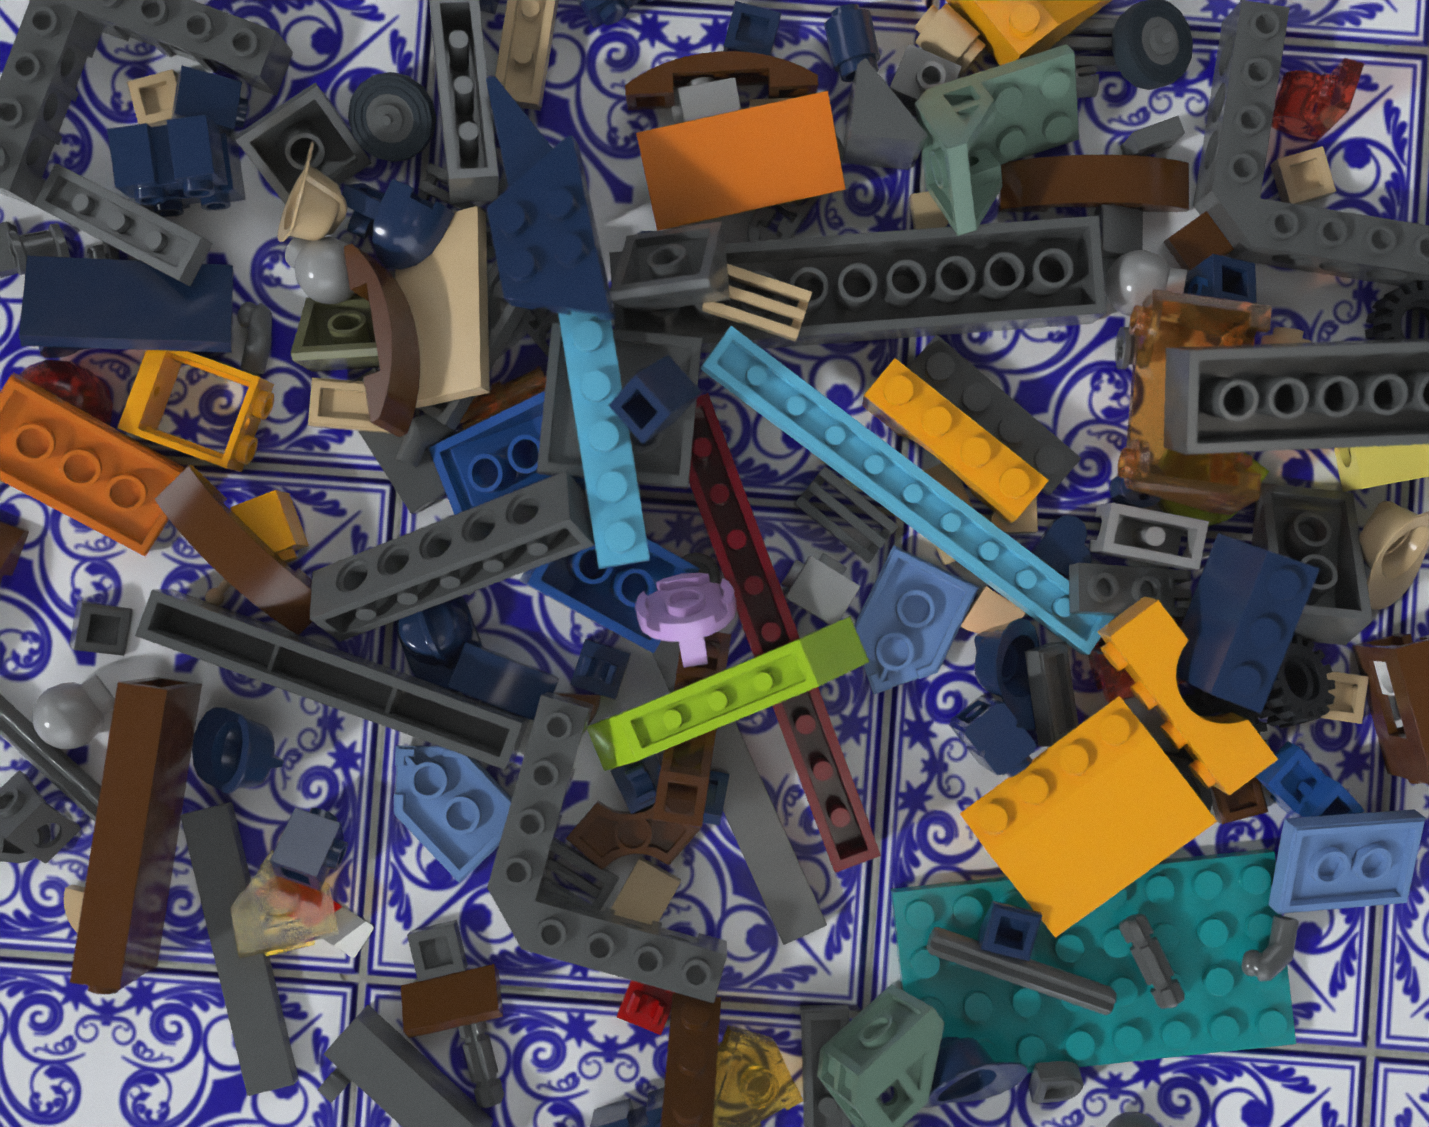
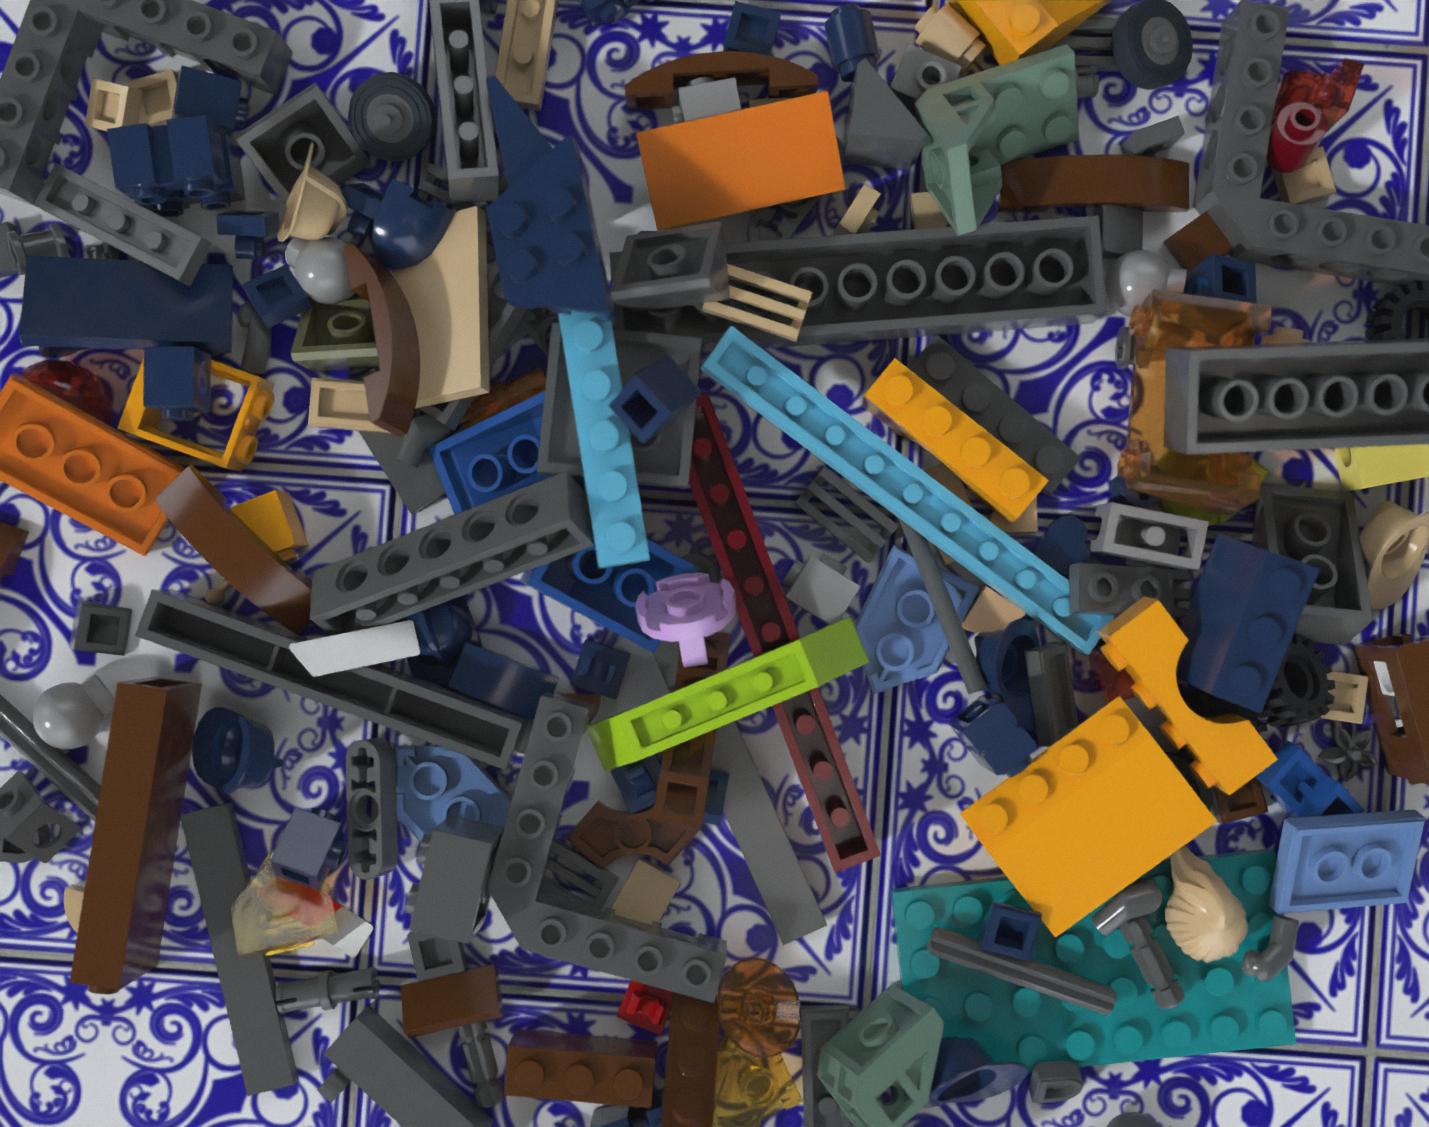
(112, 105): none -> tan tile
(177, 381): none -> dark blue brick
(249, 229): none -> dark blue tile
(276, 296): none -> dark blue plate
(327, 990): none -> dark grey pin
(357, 648): none -> white sticker
(358, 774): none -> dark grey beam
(454, 879): none -> dark grey brick
(581, 1068): none -> reddish brown brick
(773, 1002): none -> clear orange dish
(860, 214): none -> tan plate
(944, 609): none -> dark grey bar
(1132, 902): none -> dark grey arm
(1203, 910): none -> tan hair
(1295, 136): none -> dark red brick
(1349, 752): none -> dark grey plant

